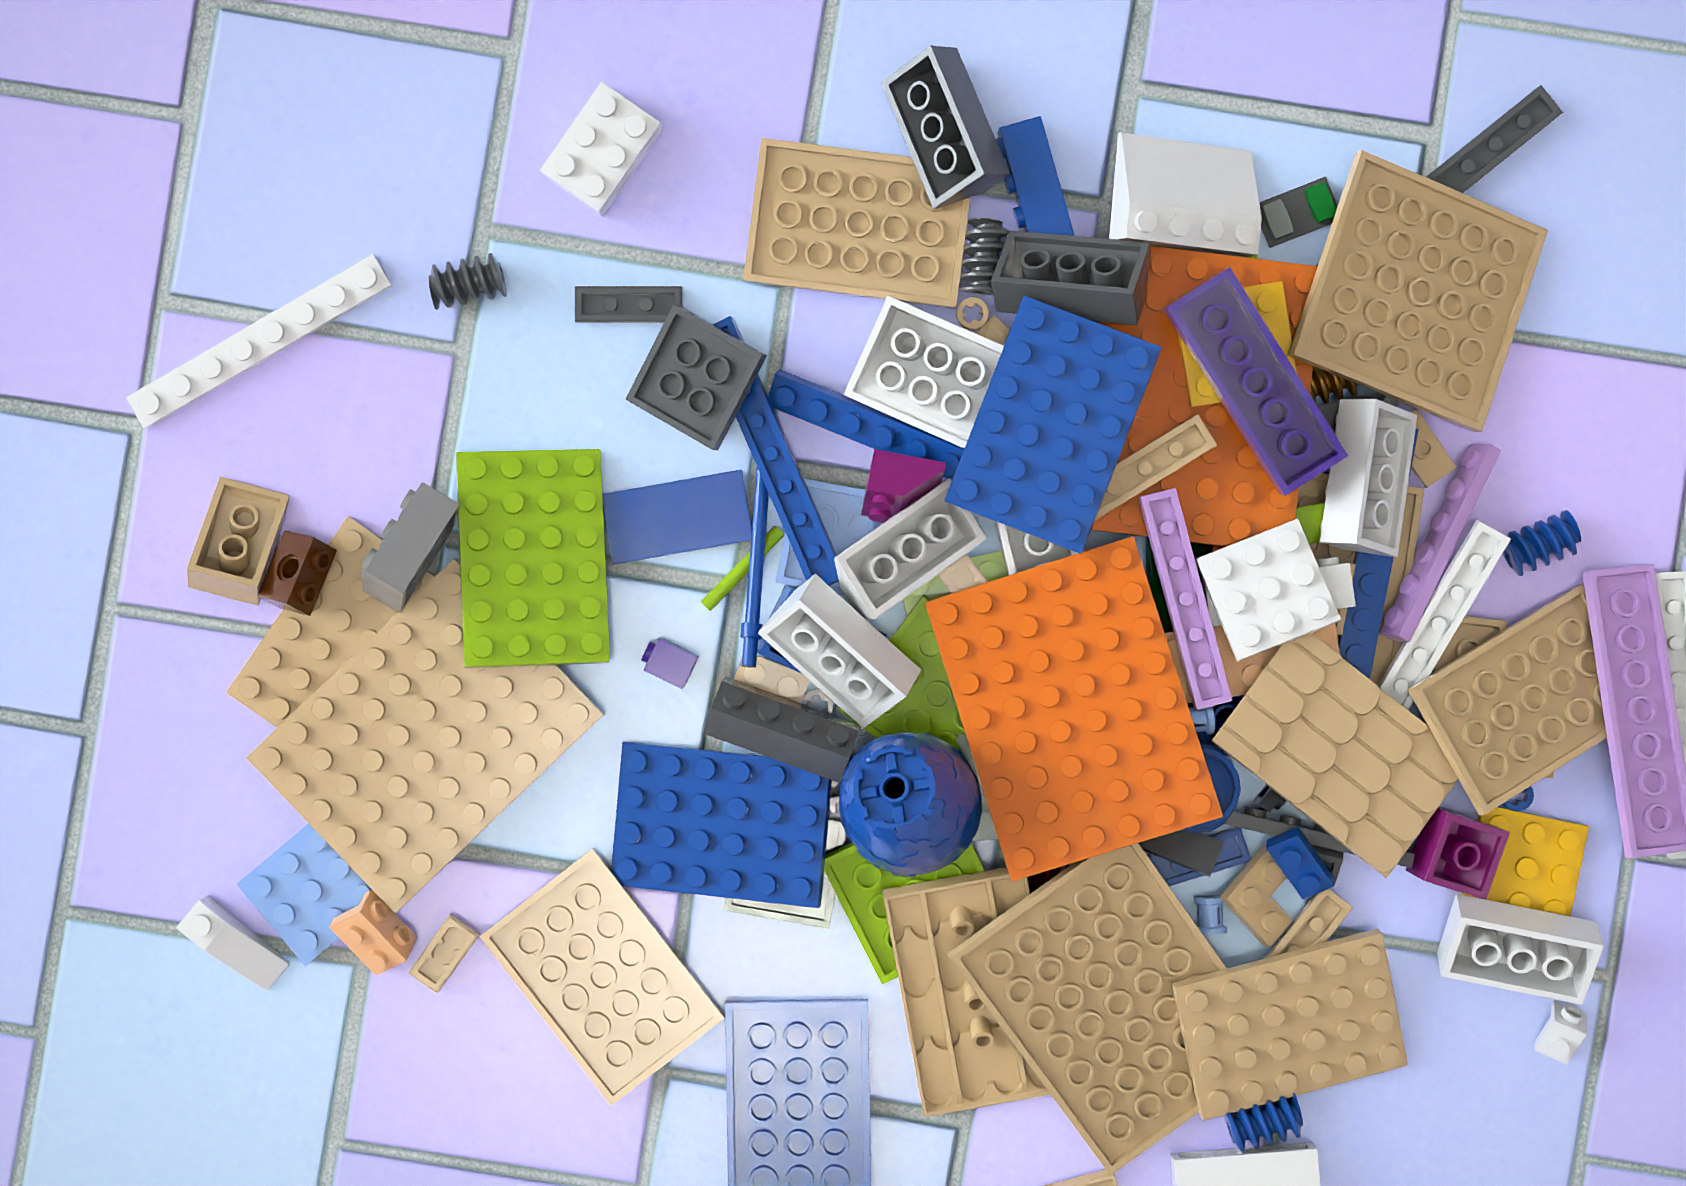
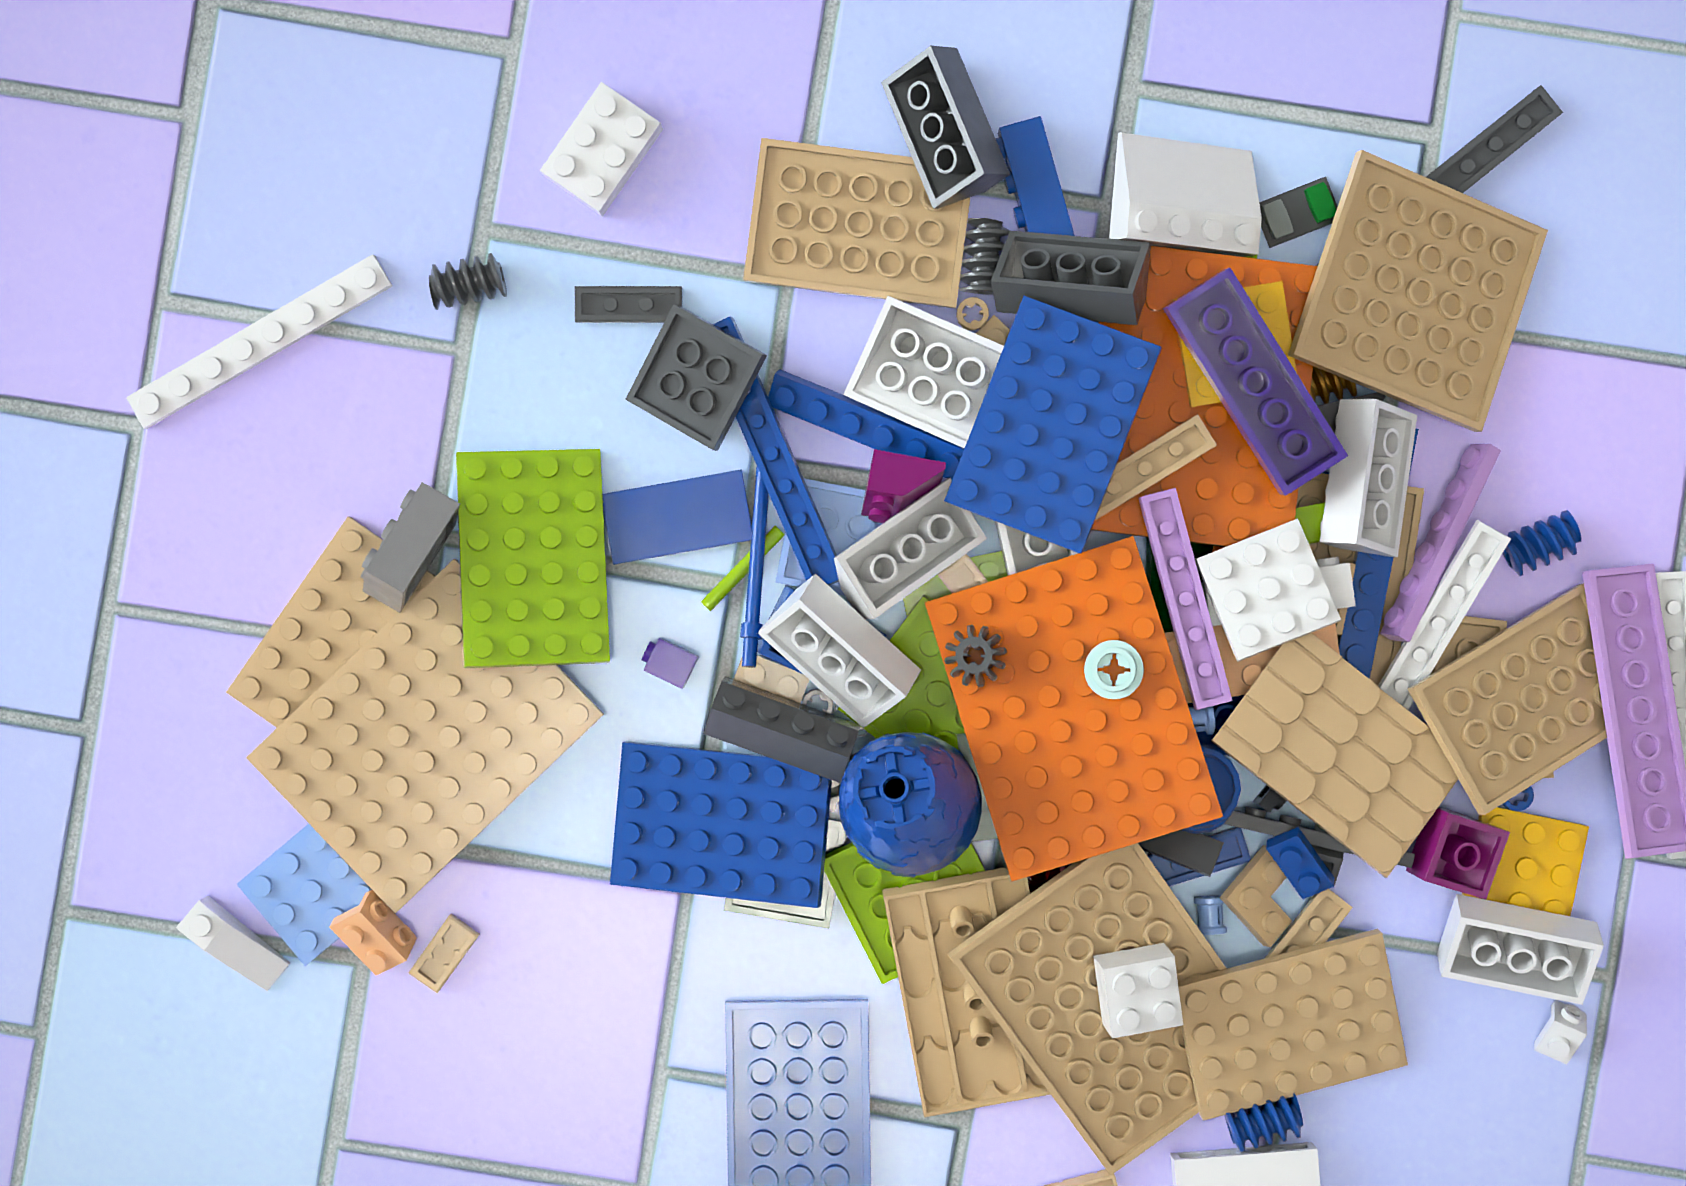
(237, 541): tan slope -> none
(297, 573): reddish brown brick -> none
(602, 976): plate -> none
(974, 668): none -> dark grey gear
(1102, 656): none -> light aqua gear
(1138, 990): none -> white brick
(1430, 458): tan plate -> none

